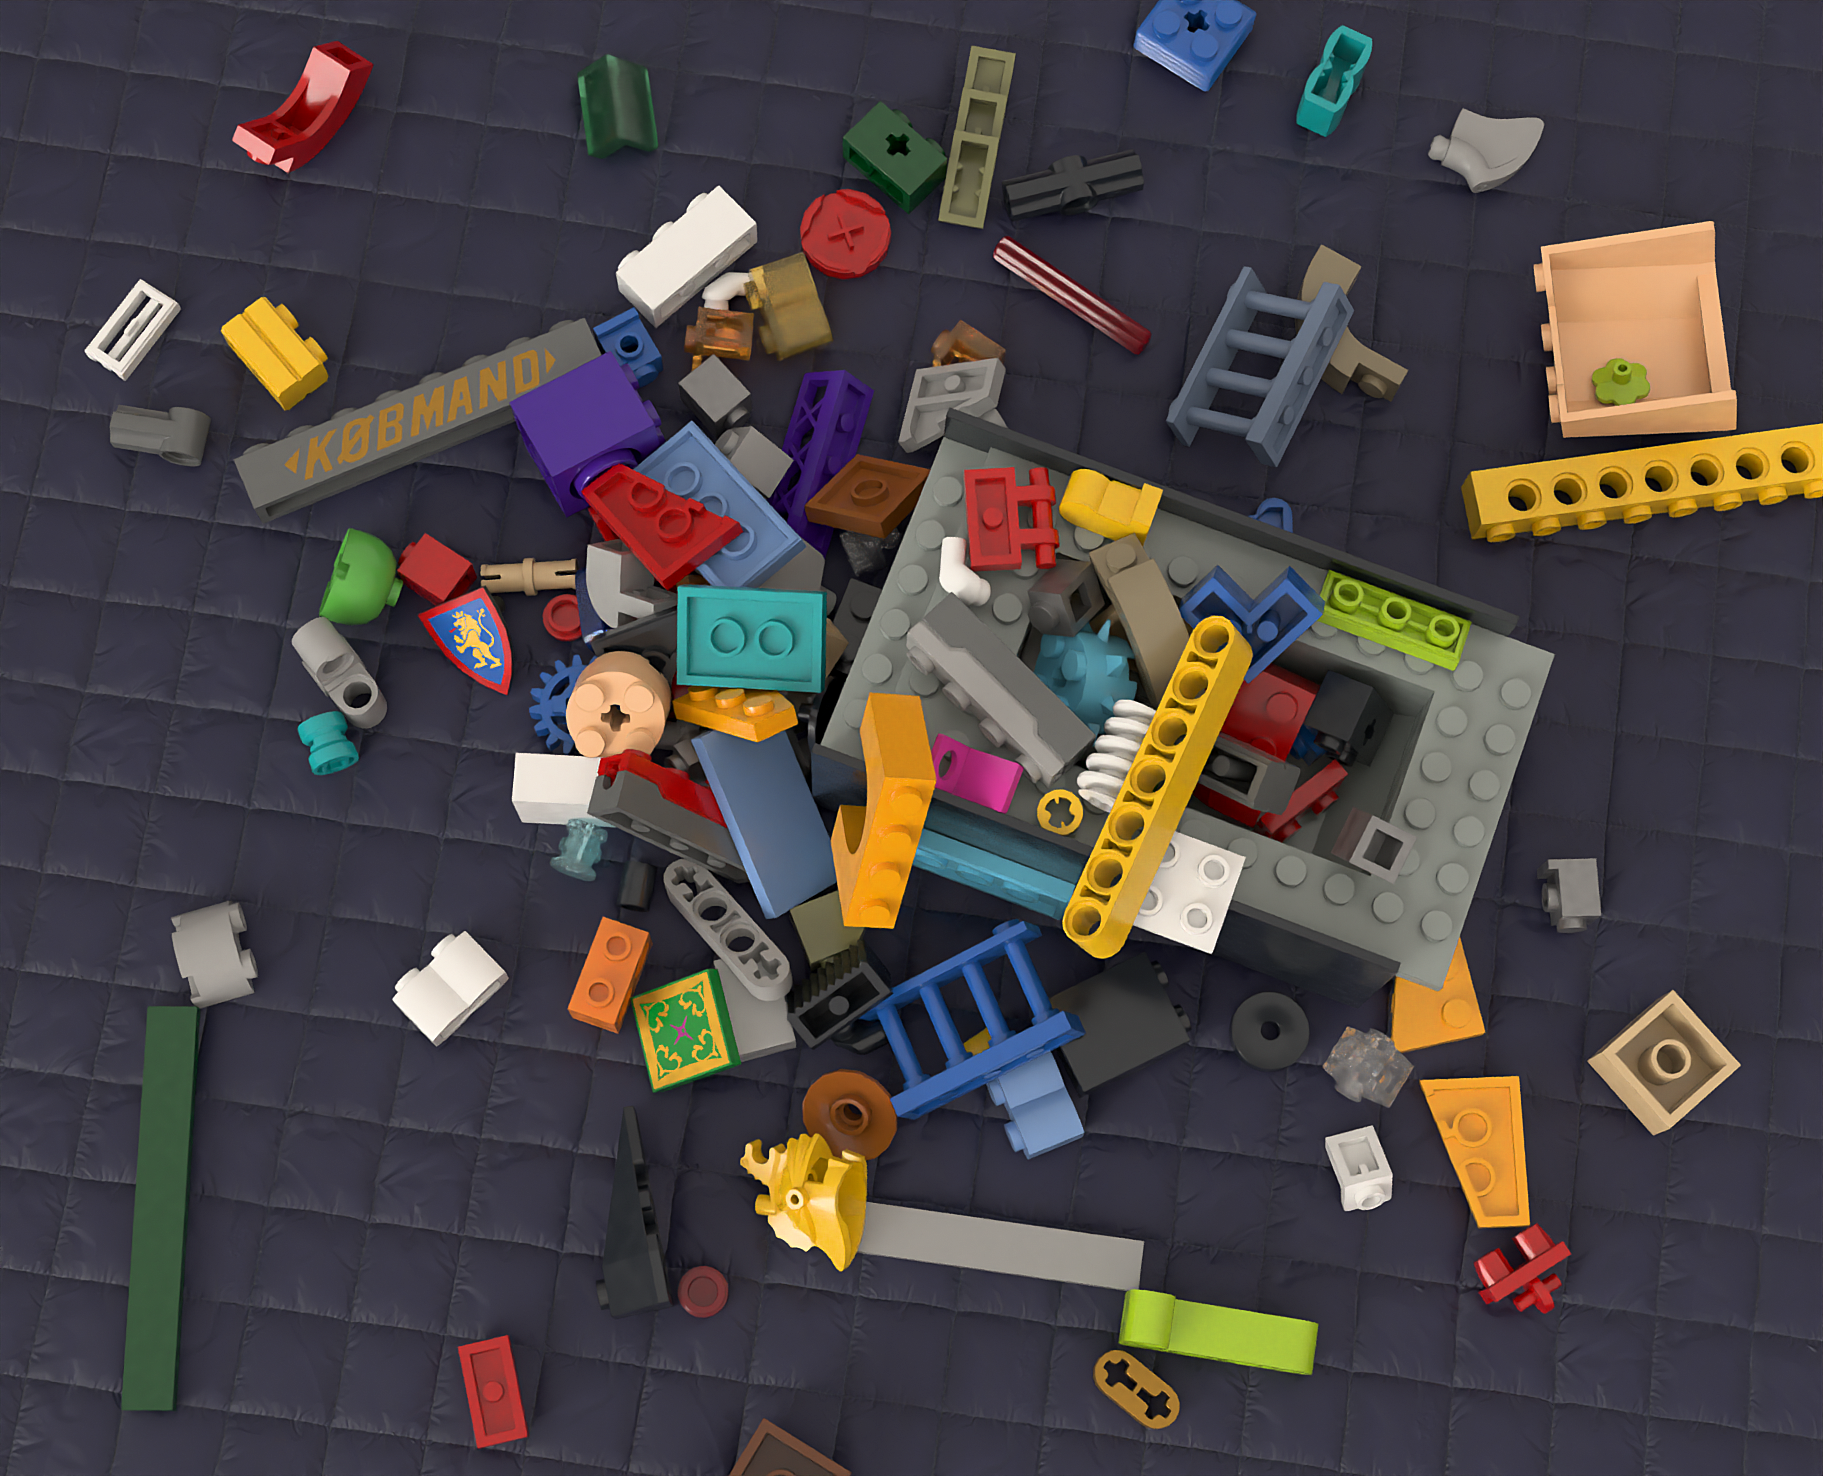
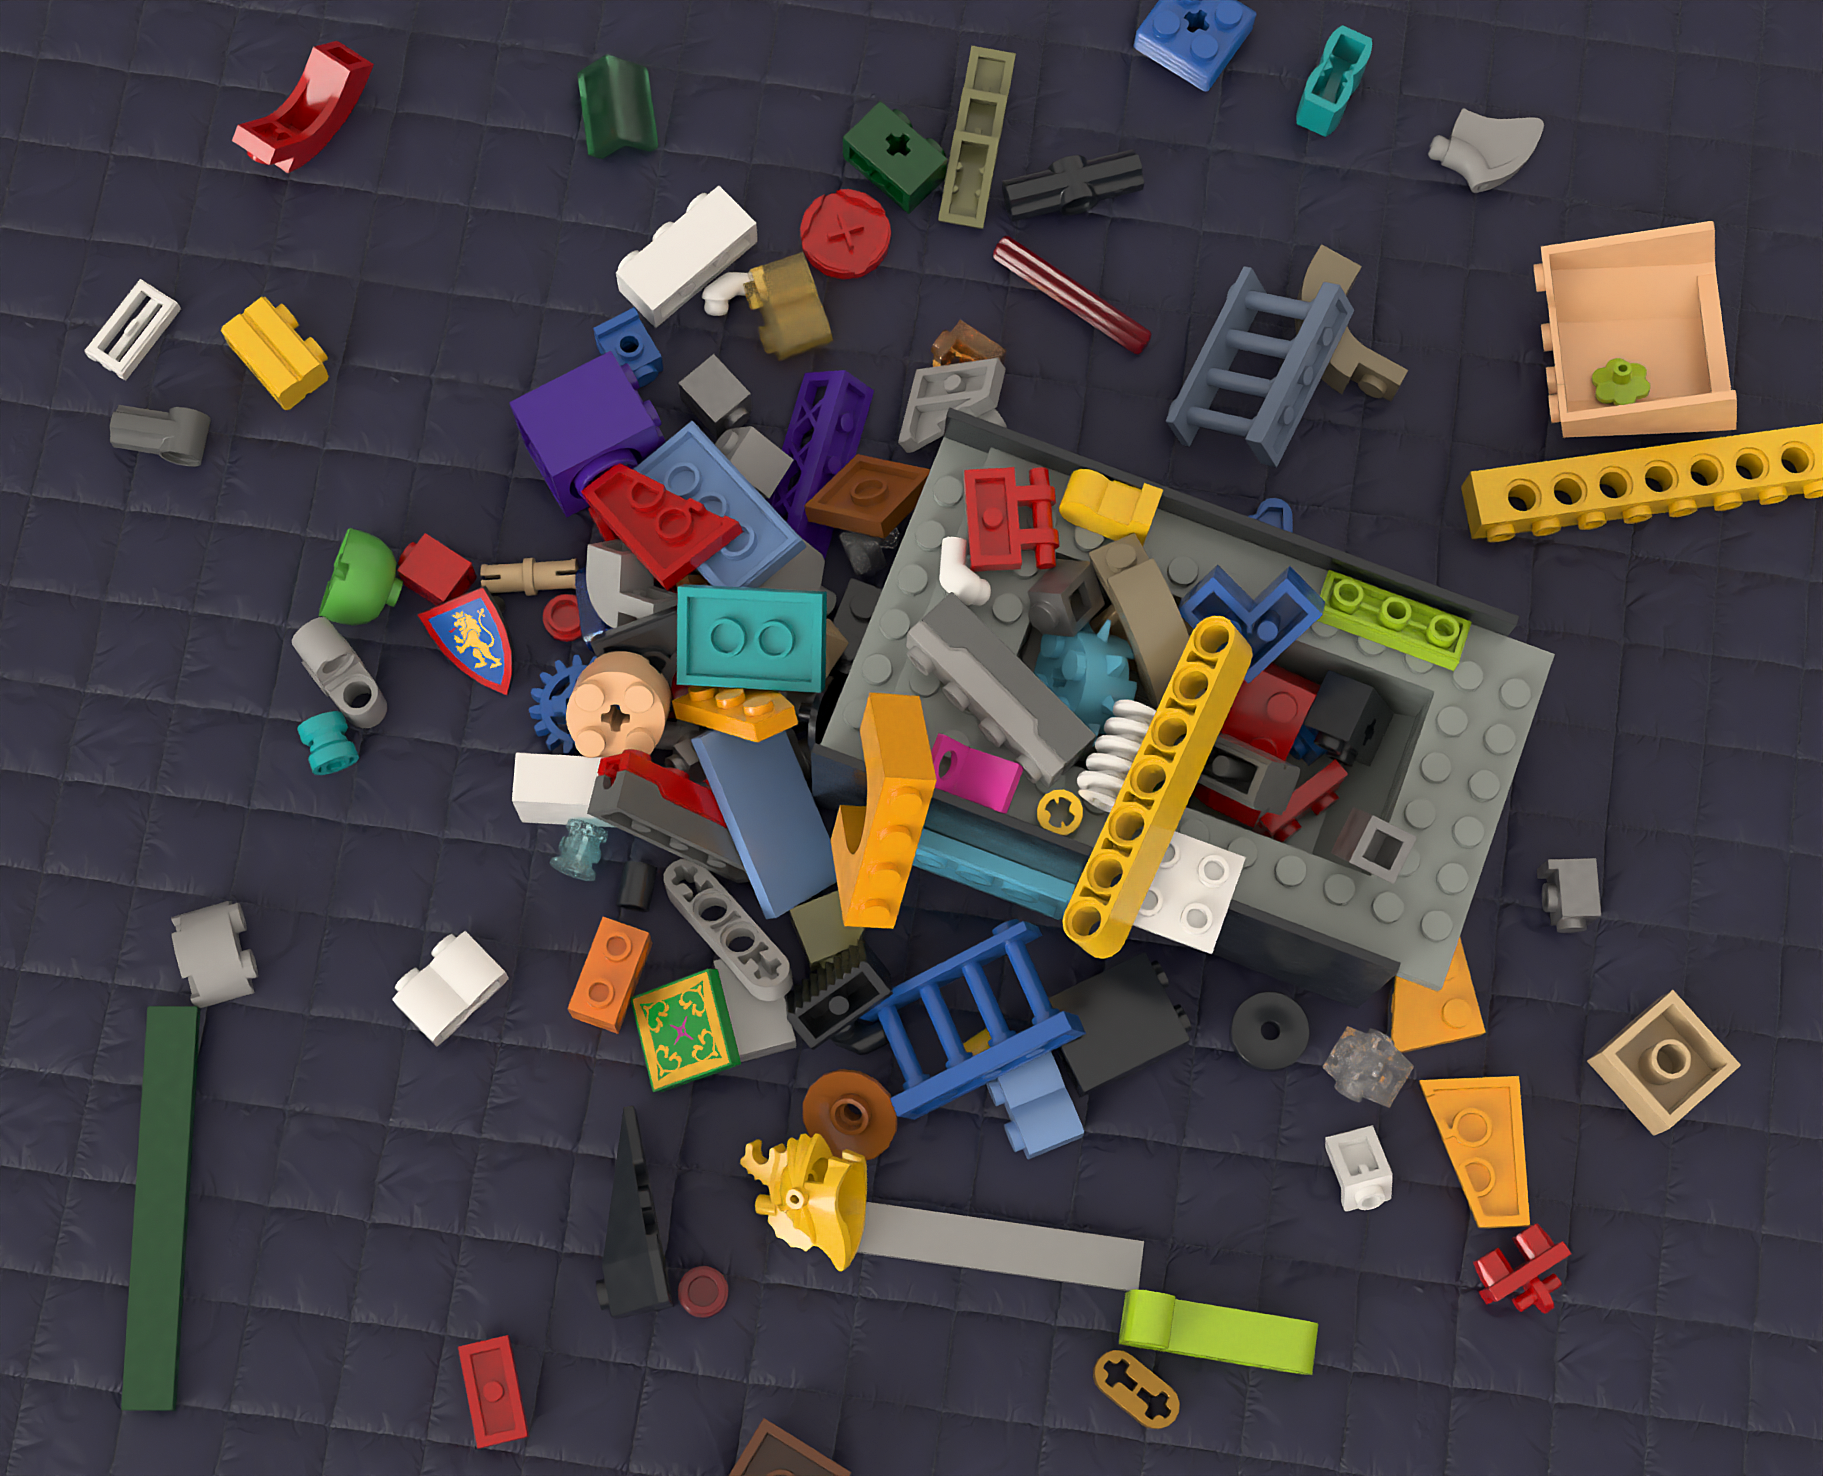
(407, 423): dark grey brick -> none
(719, 333): clear orange bracket -> none

